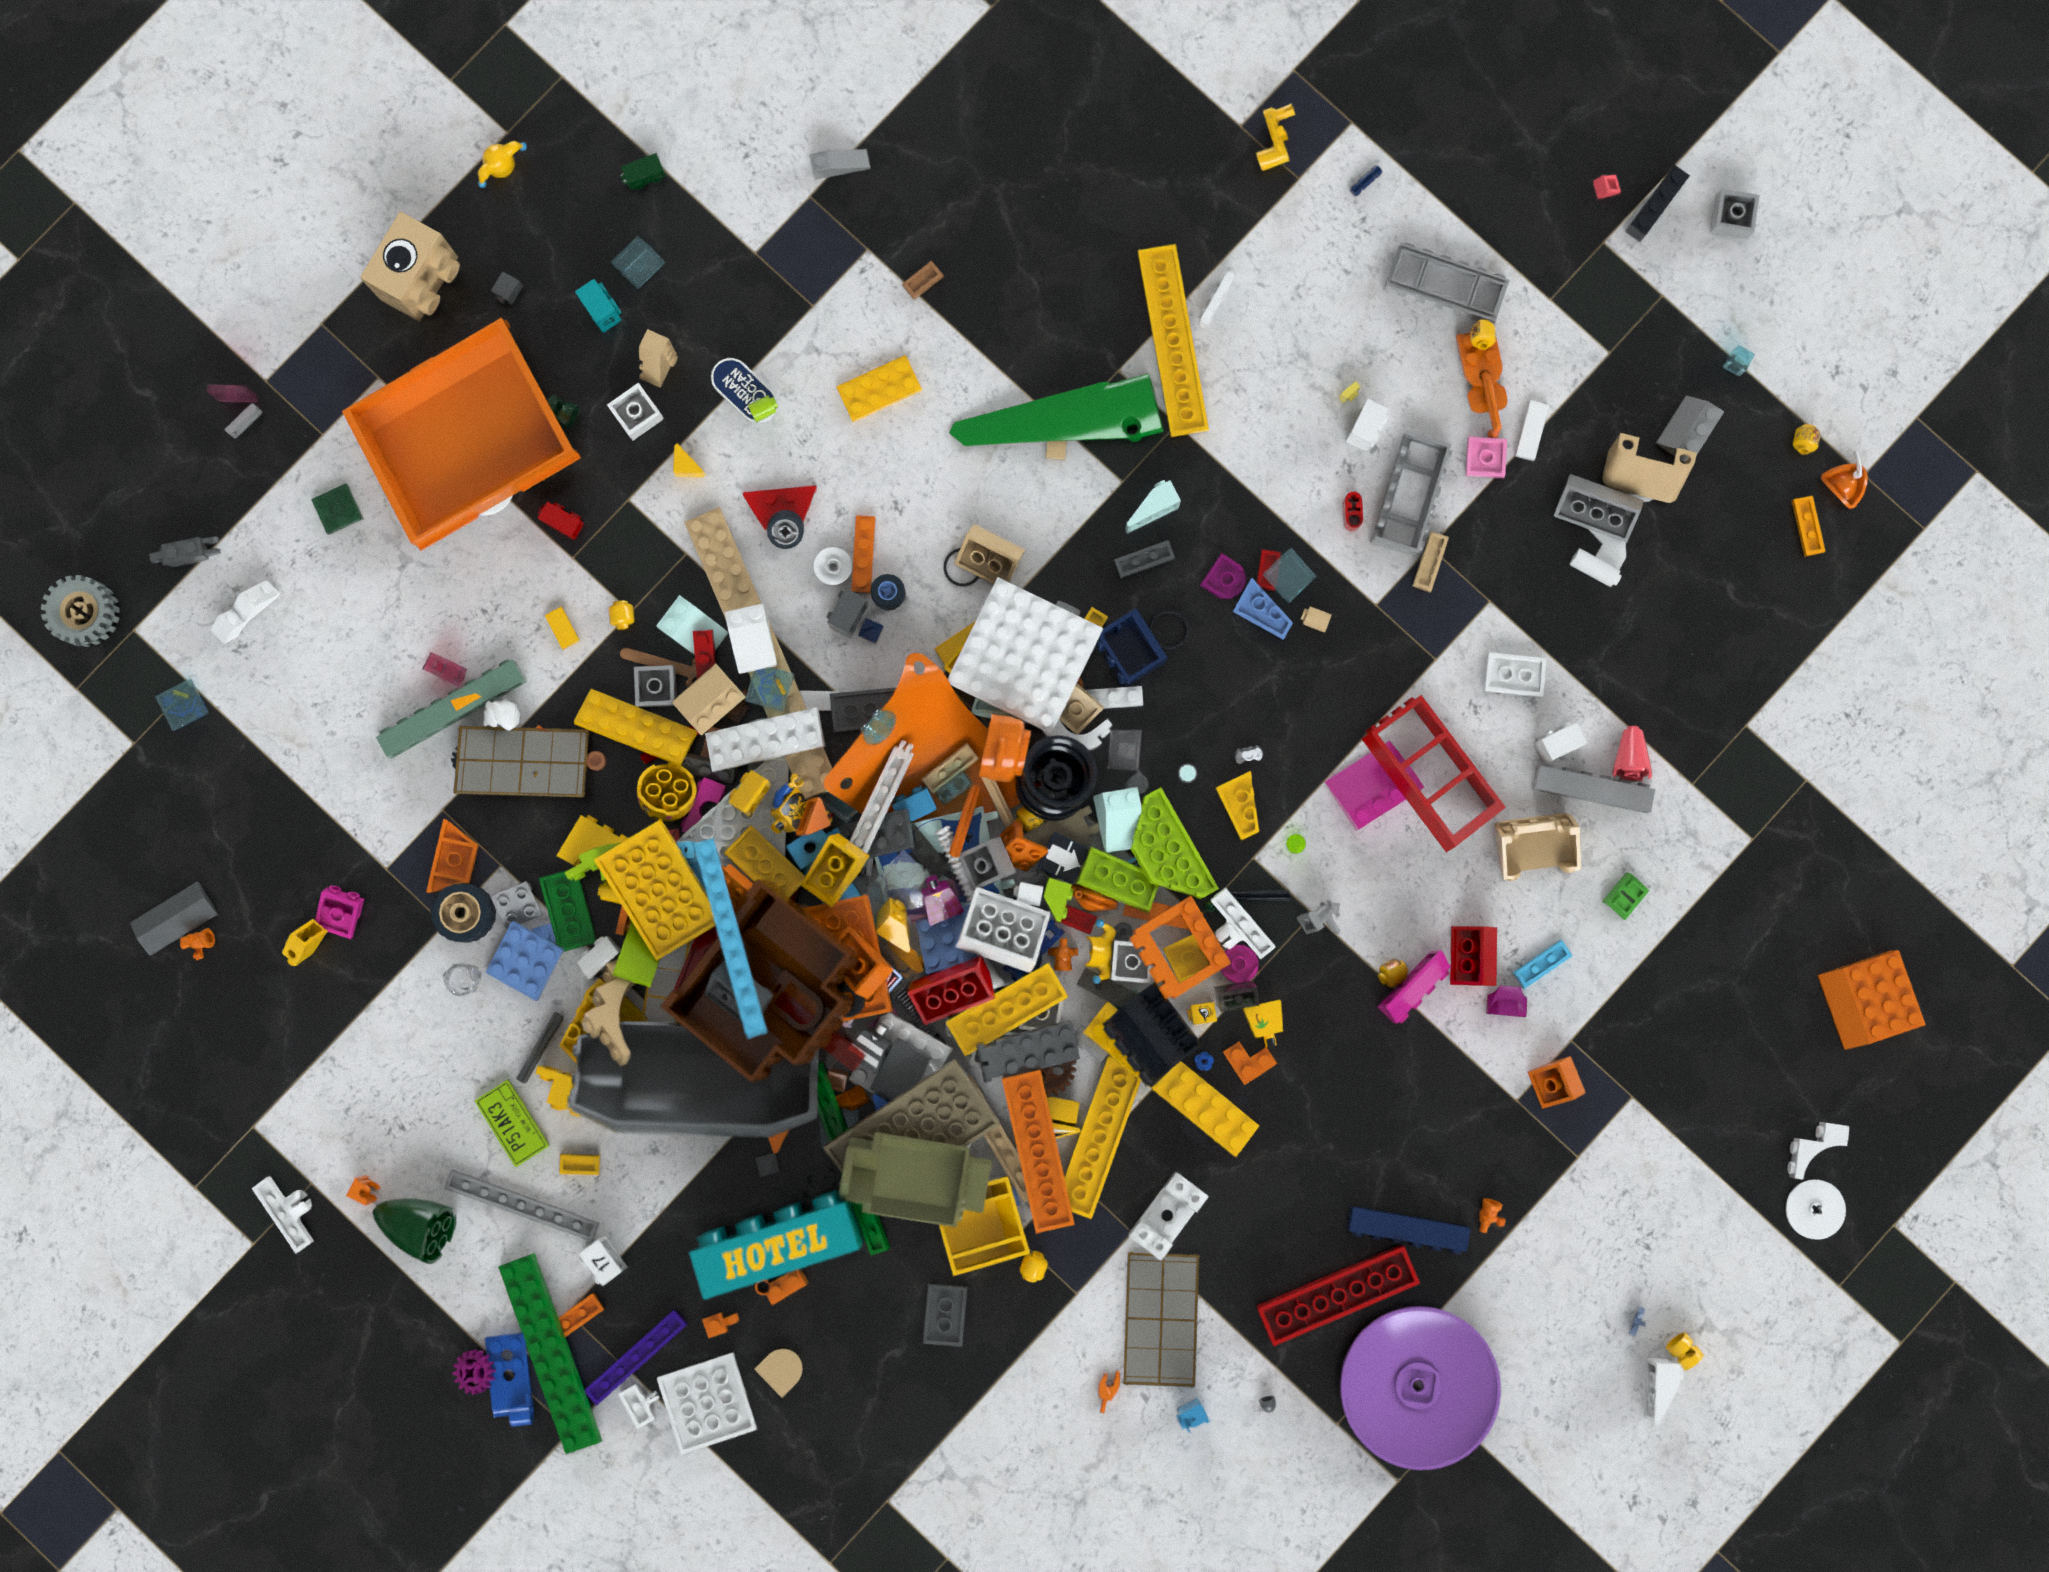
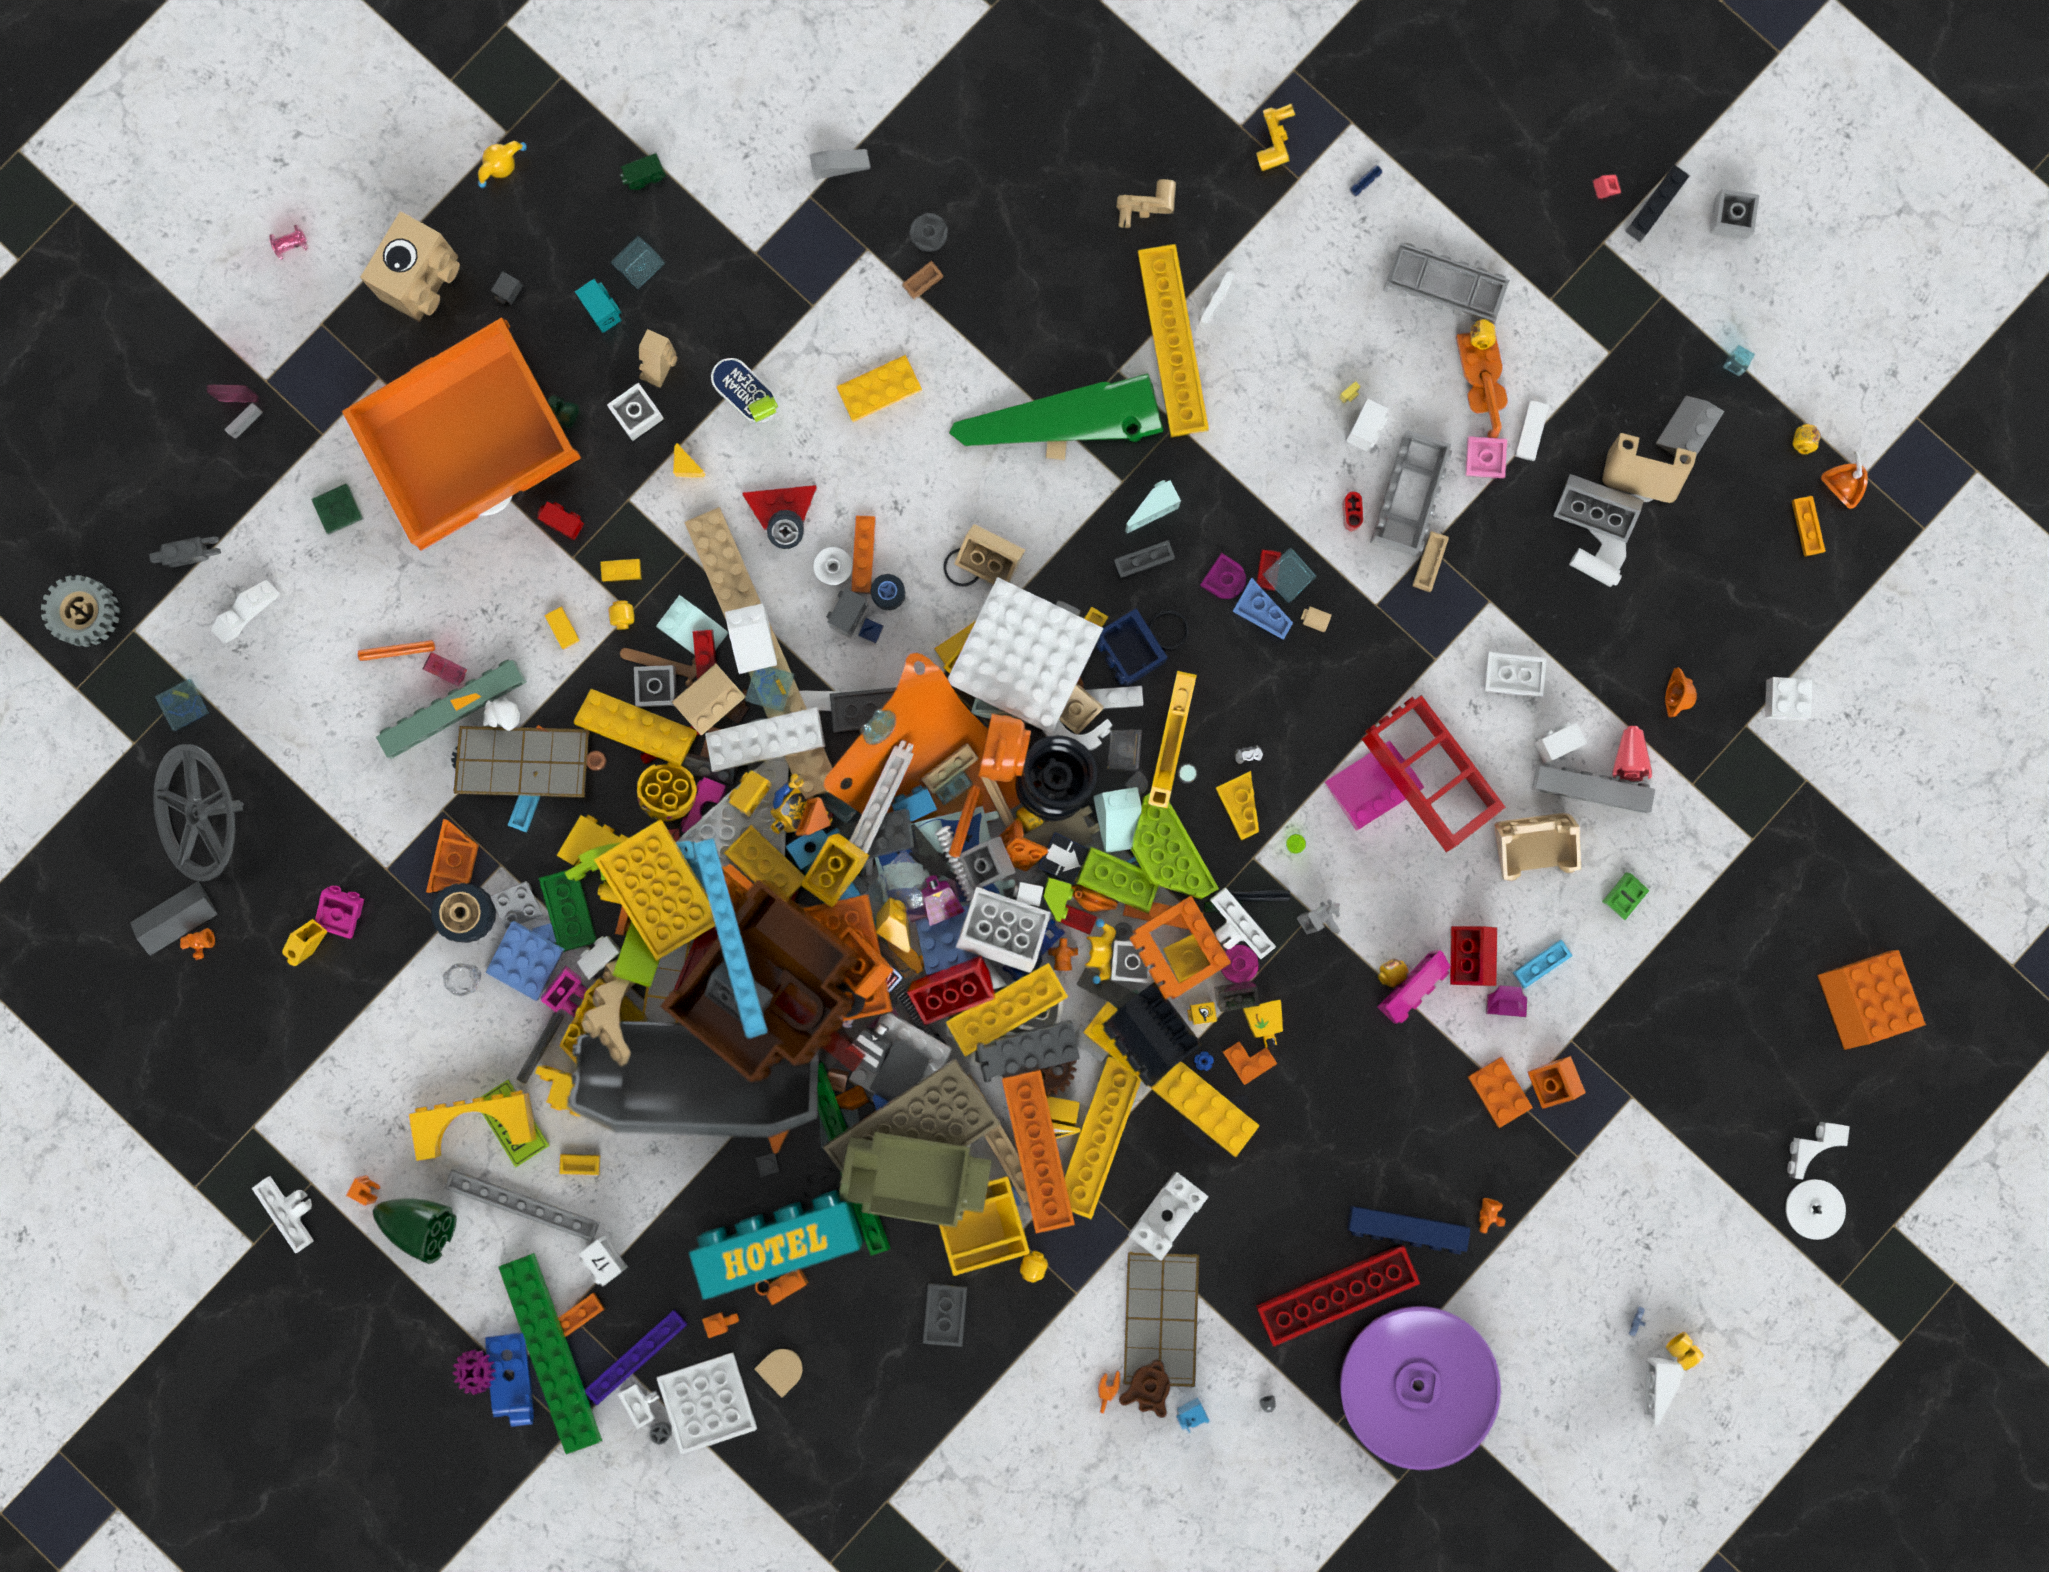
(195, 811): none -> dark grey wheel
(288, 242): none -> clear pink hose
(396, 650): none -> orange axle
(511, 1111): none -> yellow arch
(523, 812): none -> medium azure tile
(558, 992): none -> dark pink brick
(620, 570): none -> yellow plate
(660, 1437): none -> dark grey wheel
(928, 232): none -> dark grey tile
(1149, 1388): none -> reddish brown tile
(1161, 203): none -> tan piece
(1172, 739): none -> yellow arch
(1500, 1092): none -> orange plate
(1679, 693): none -> orange hat
(1788, 698): none -> white brick

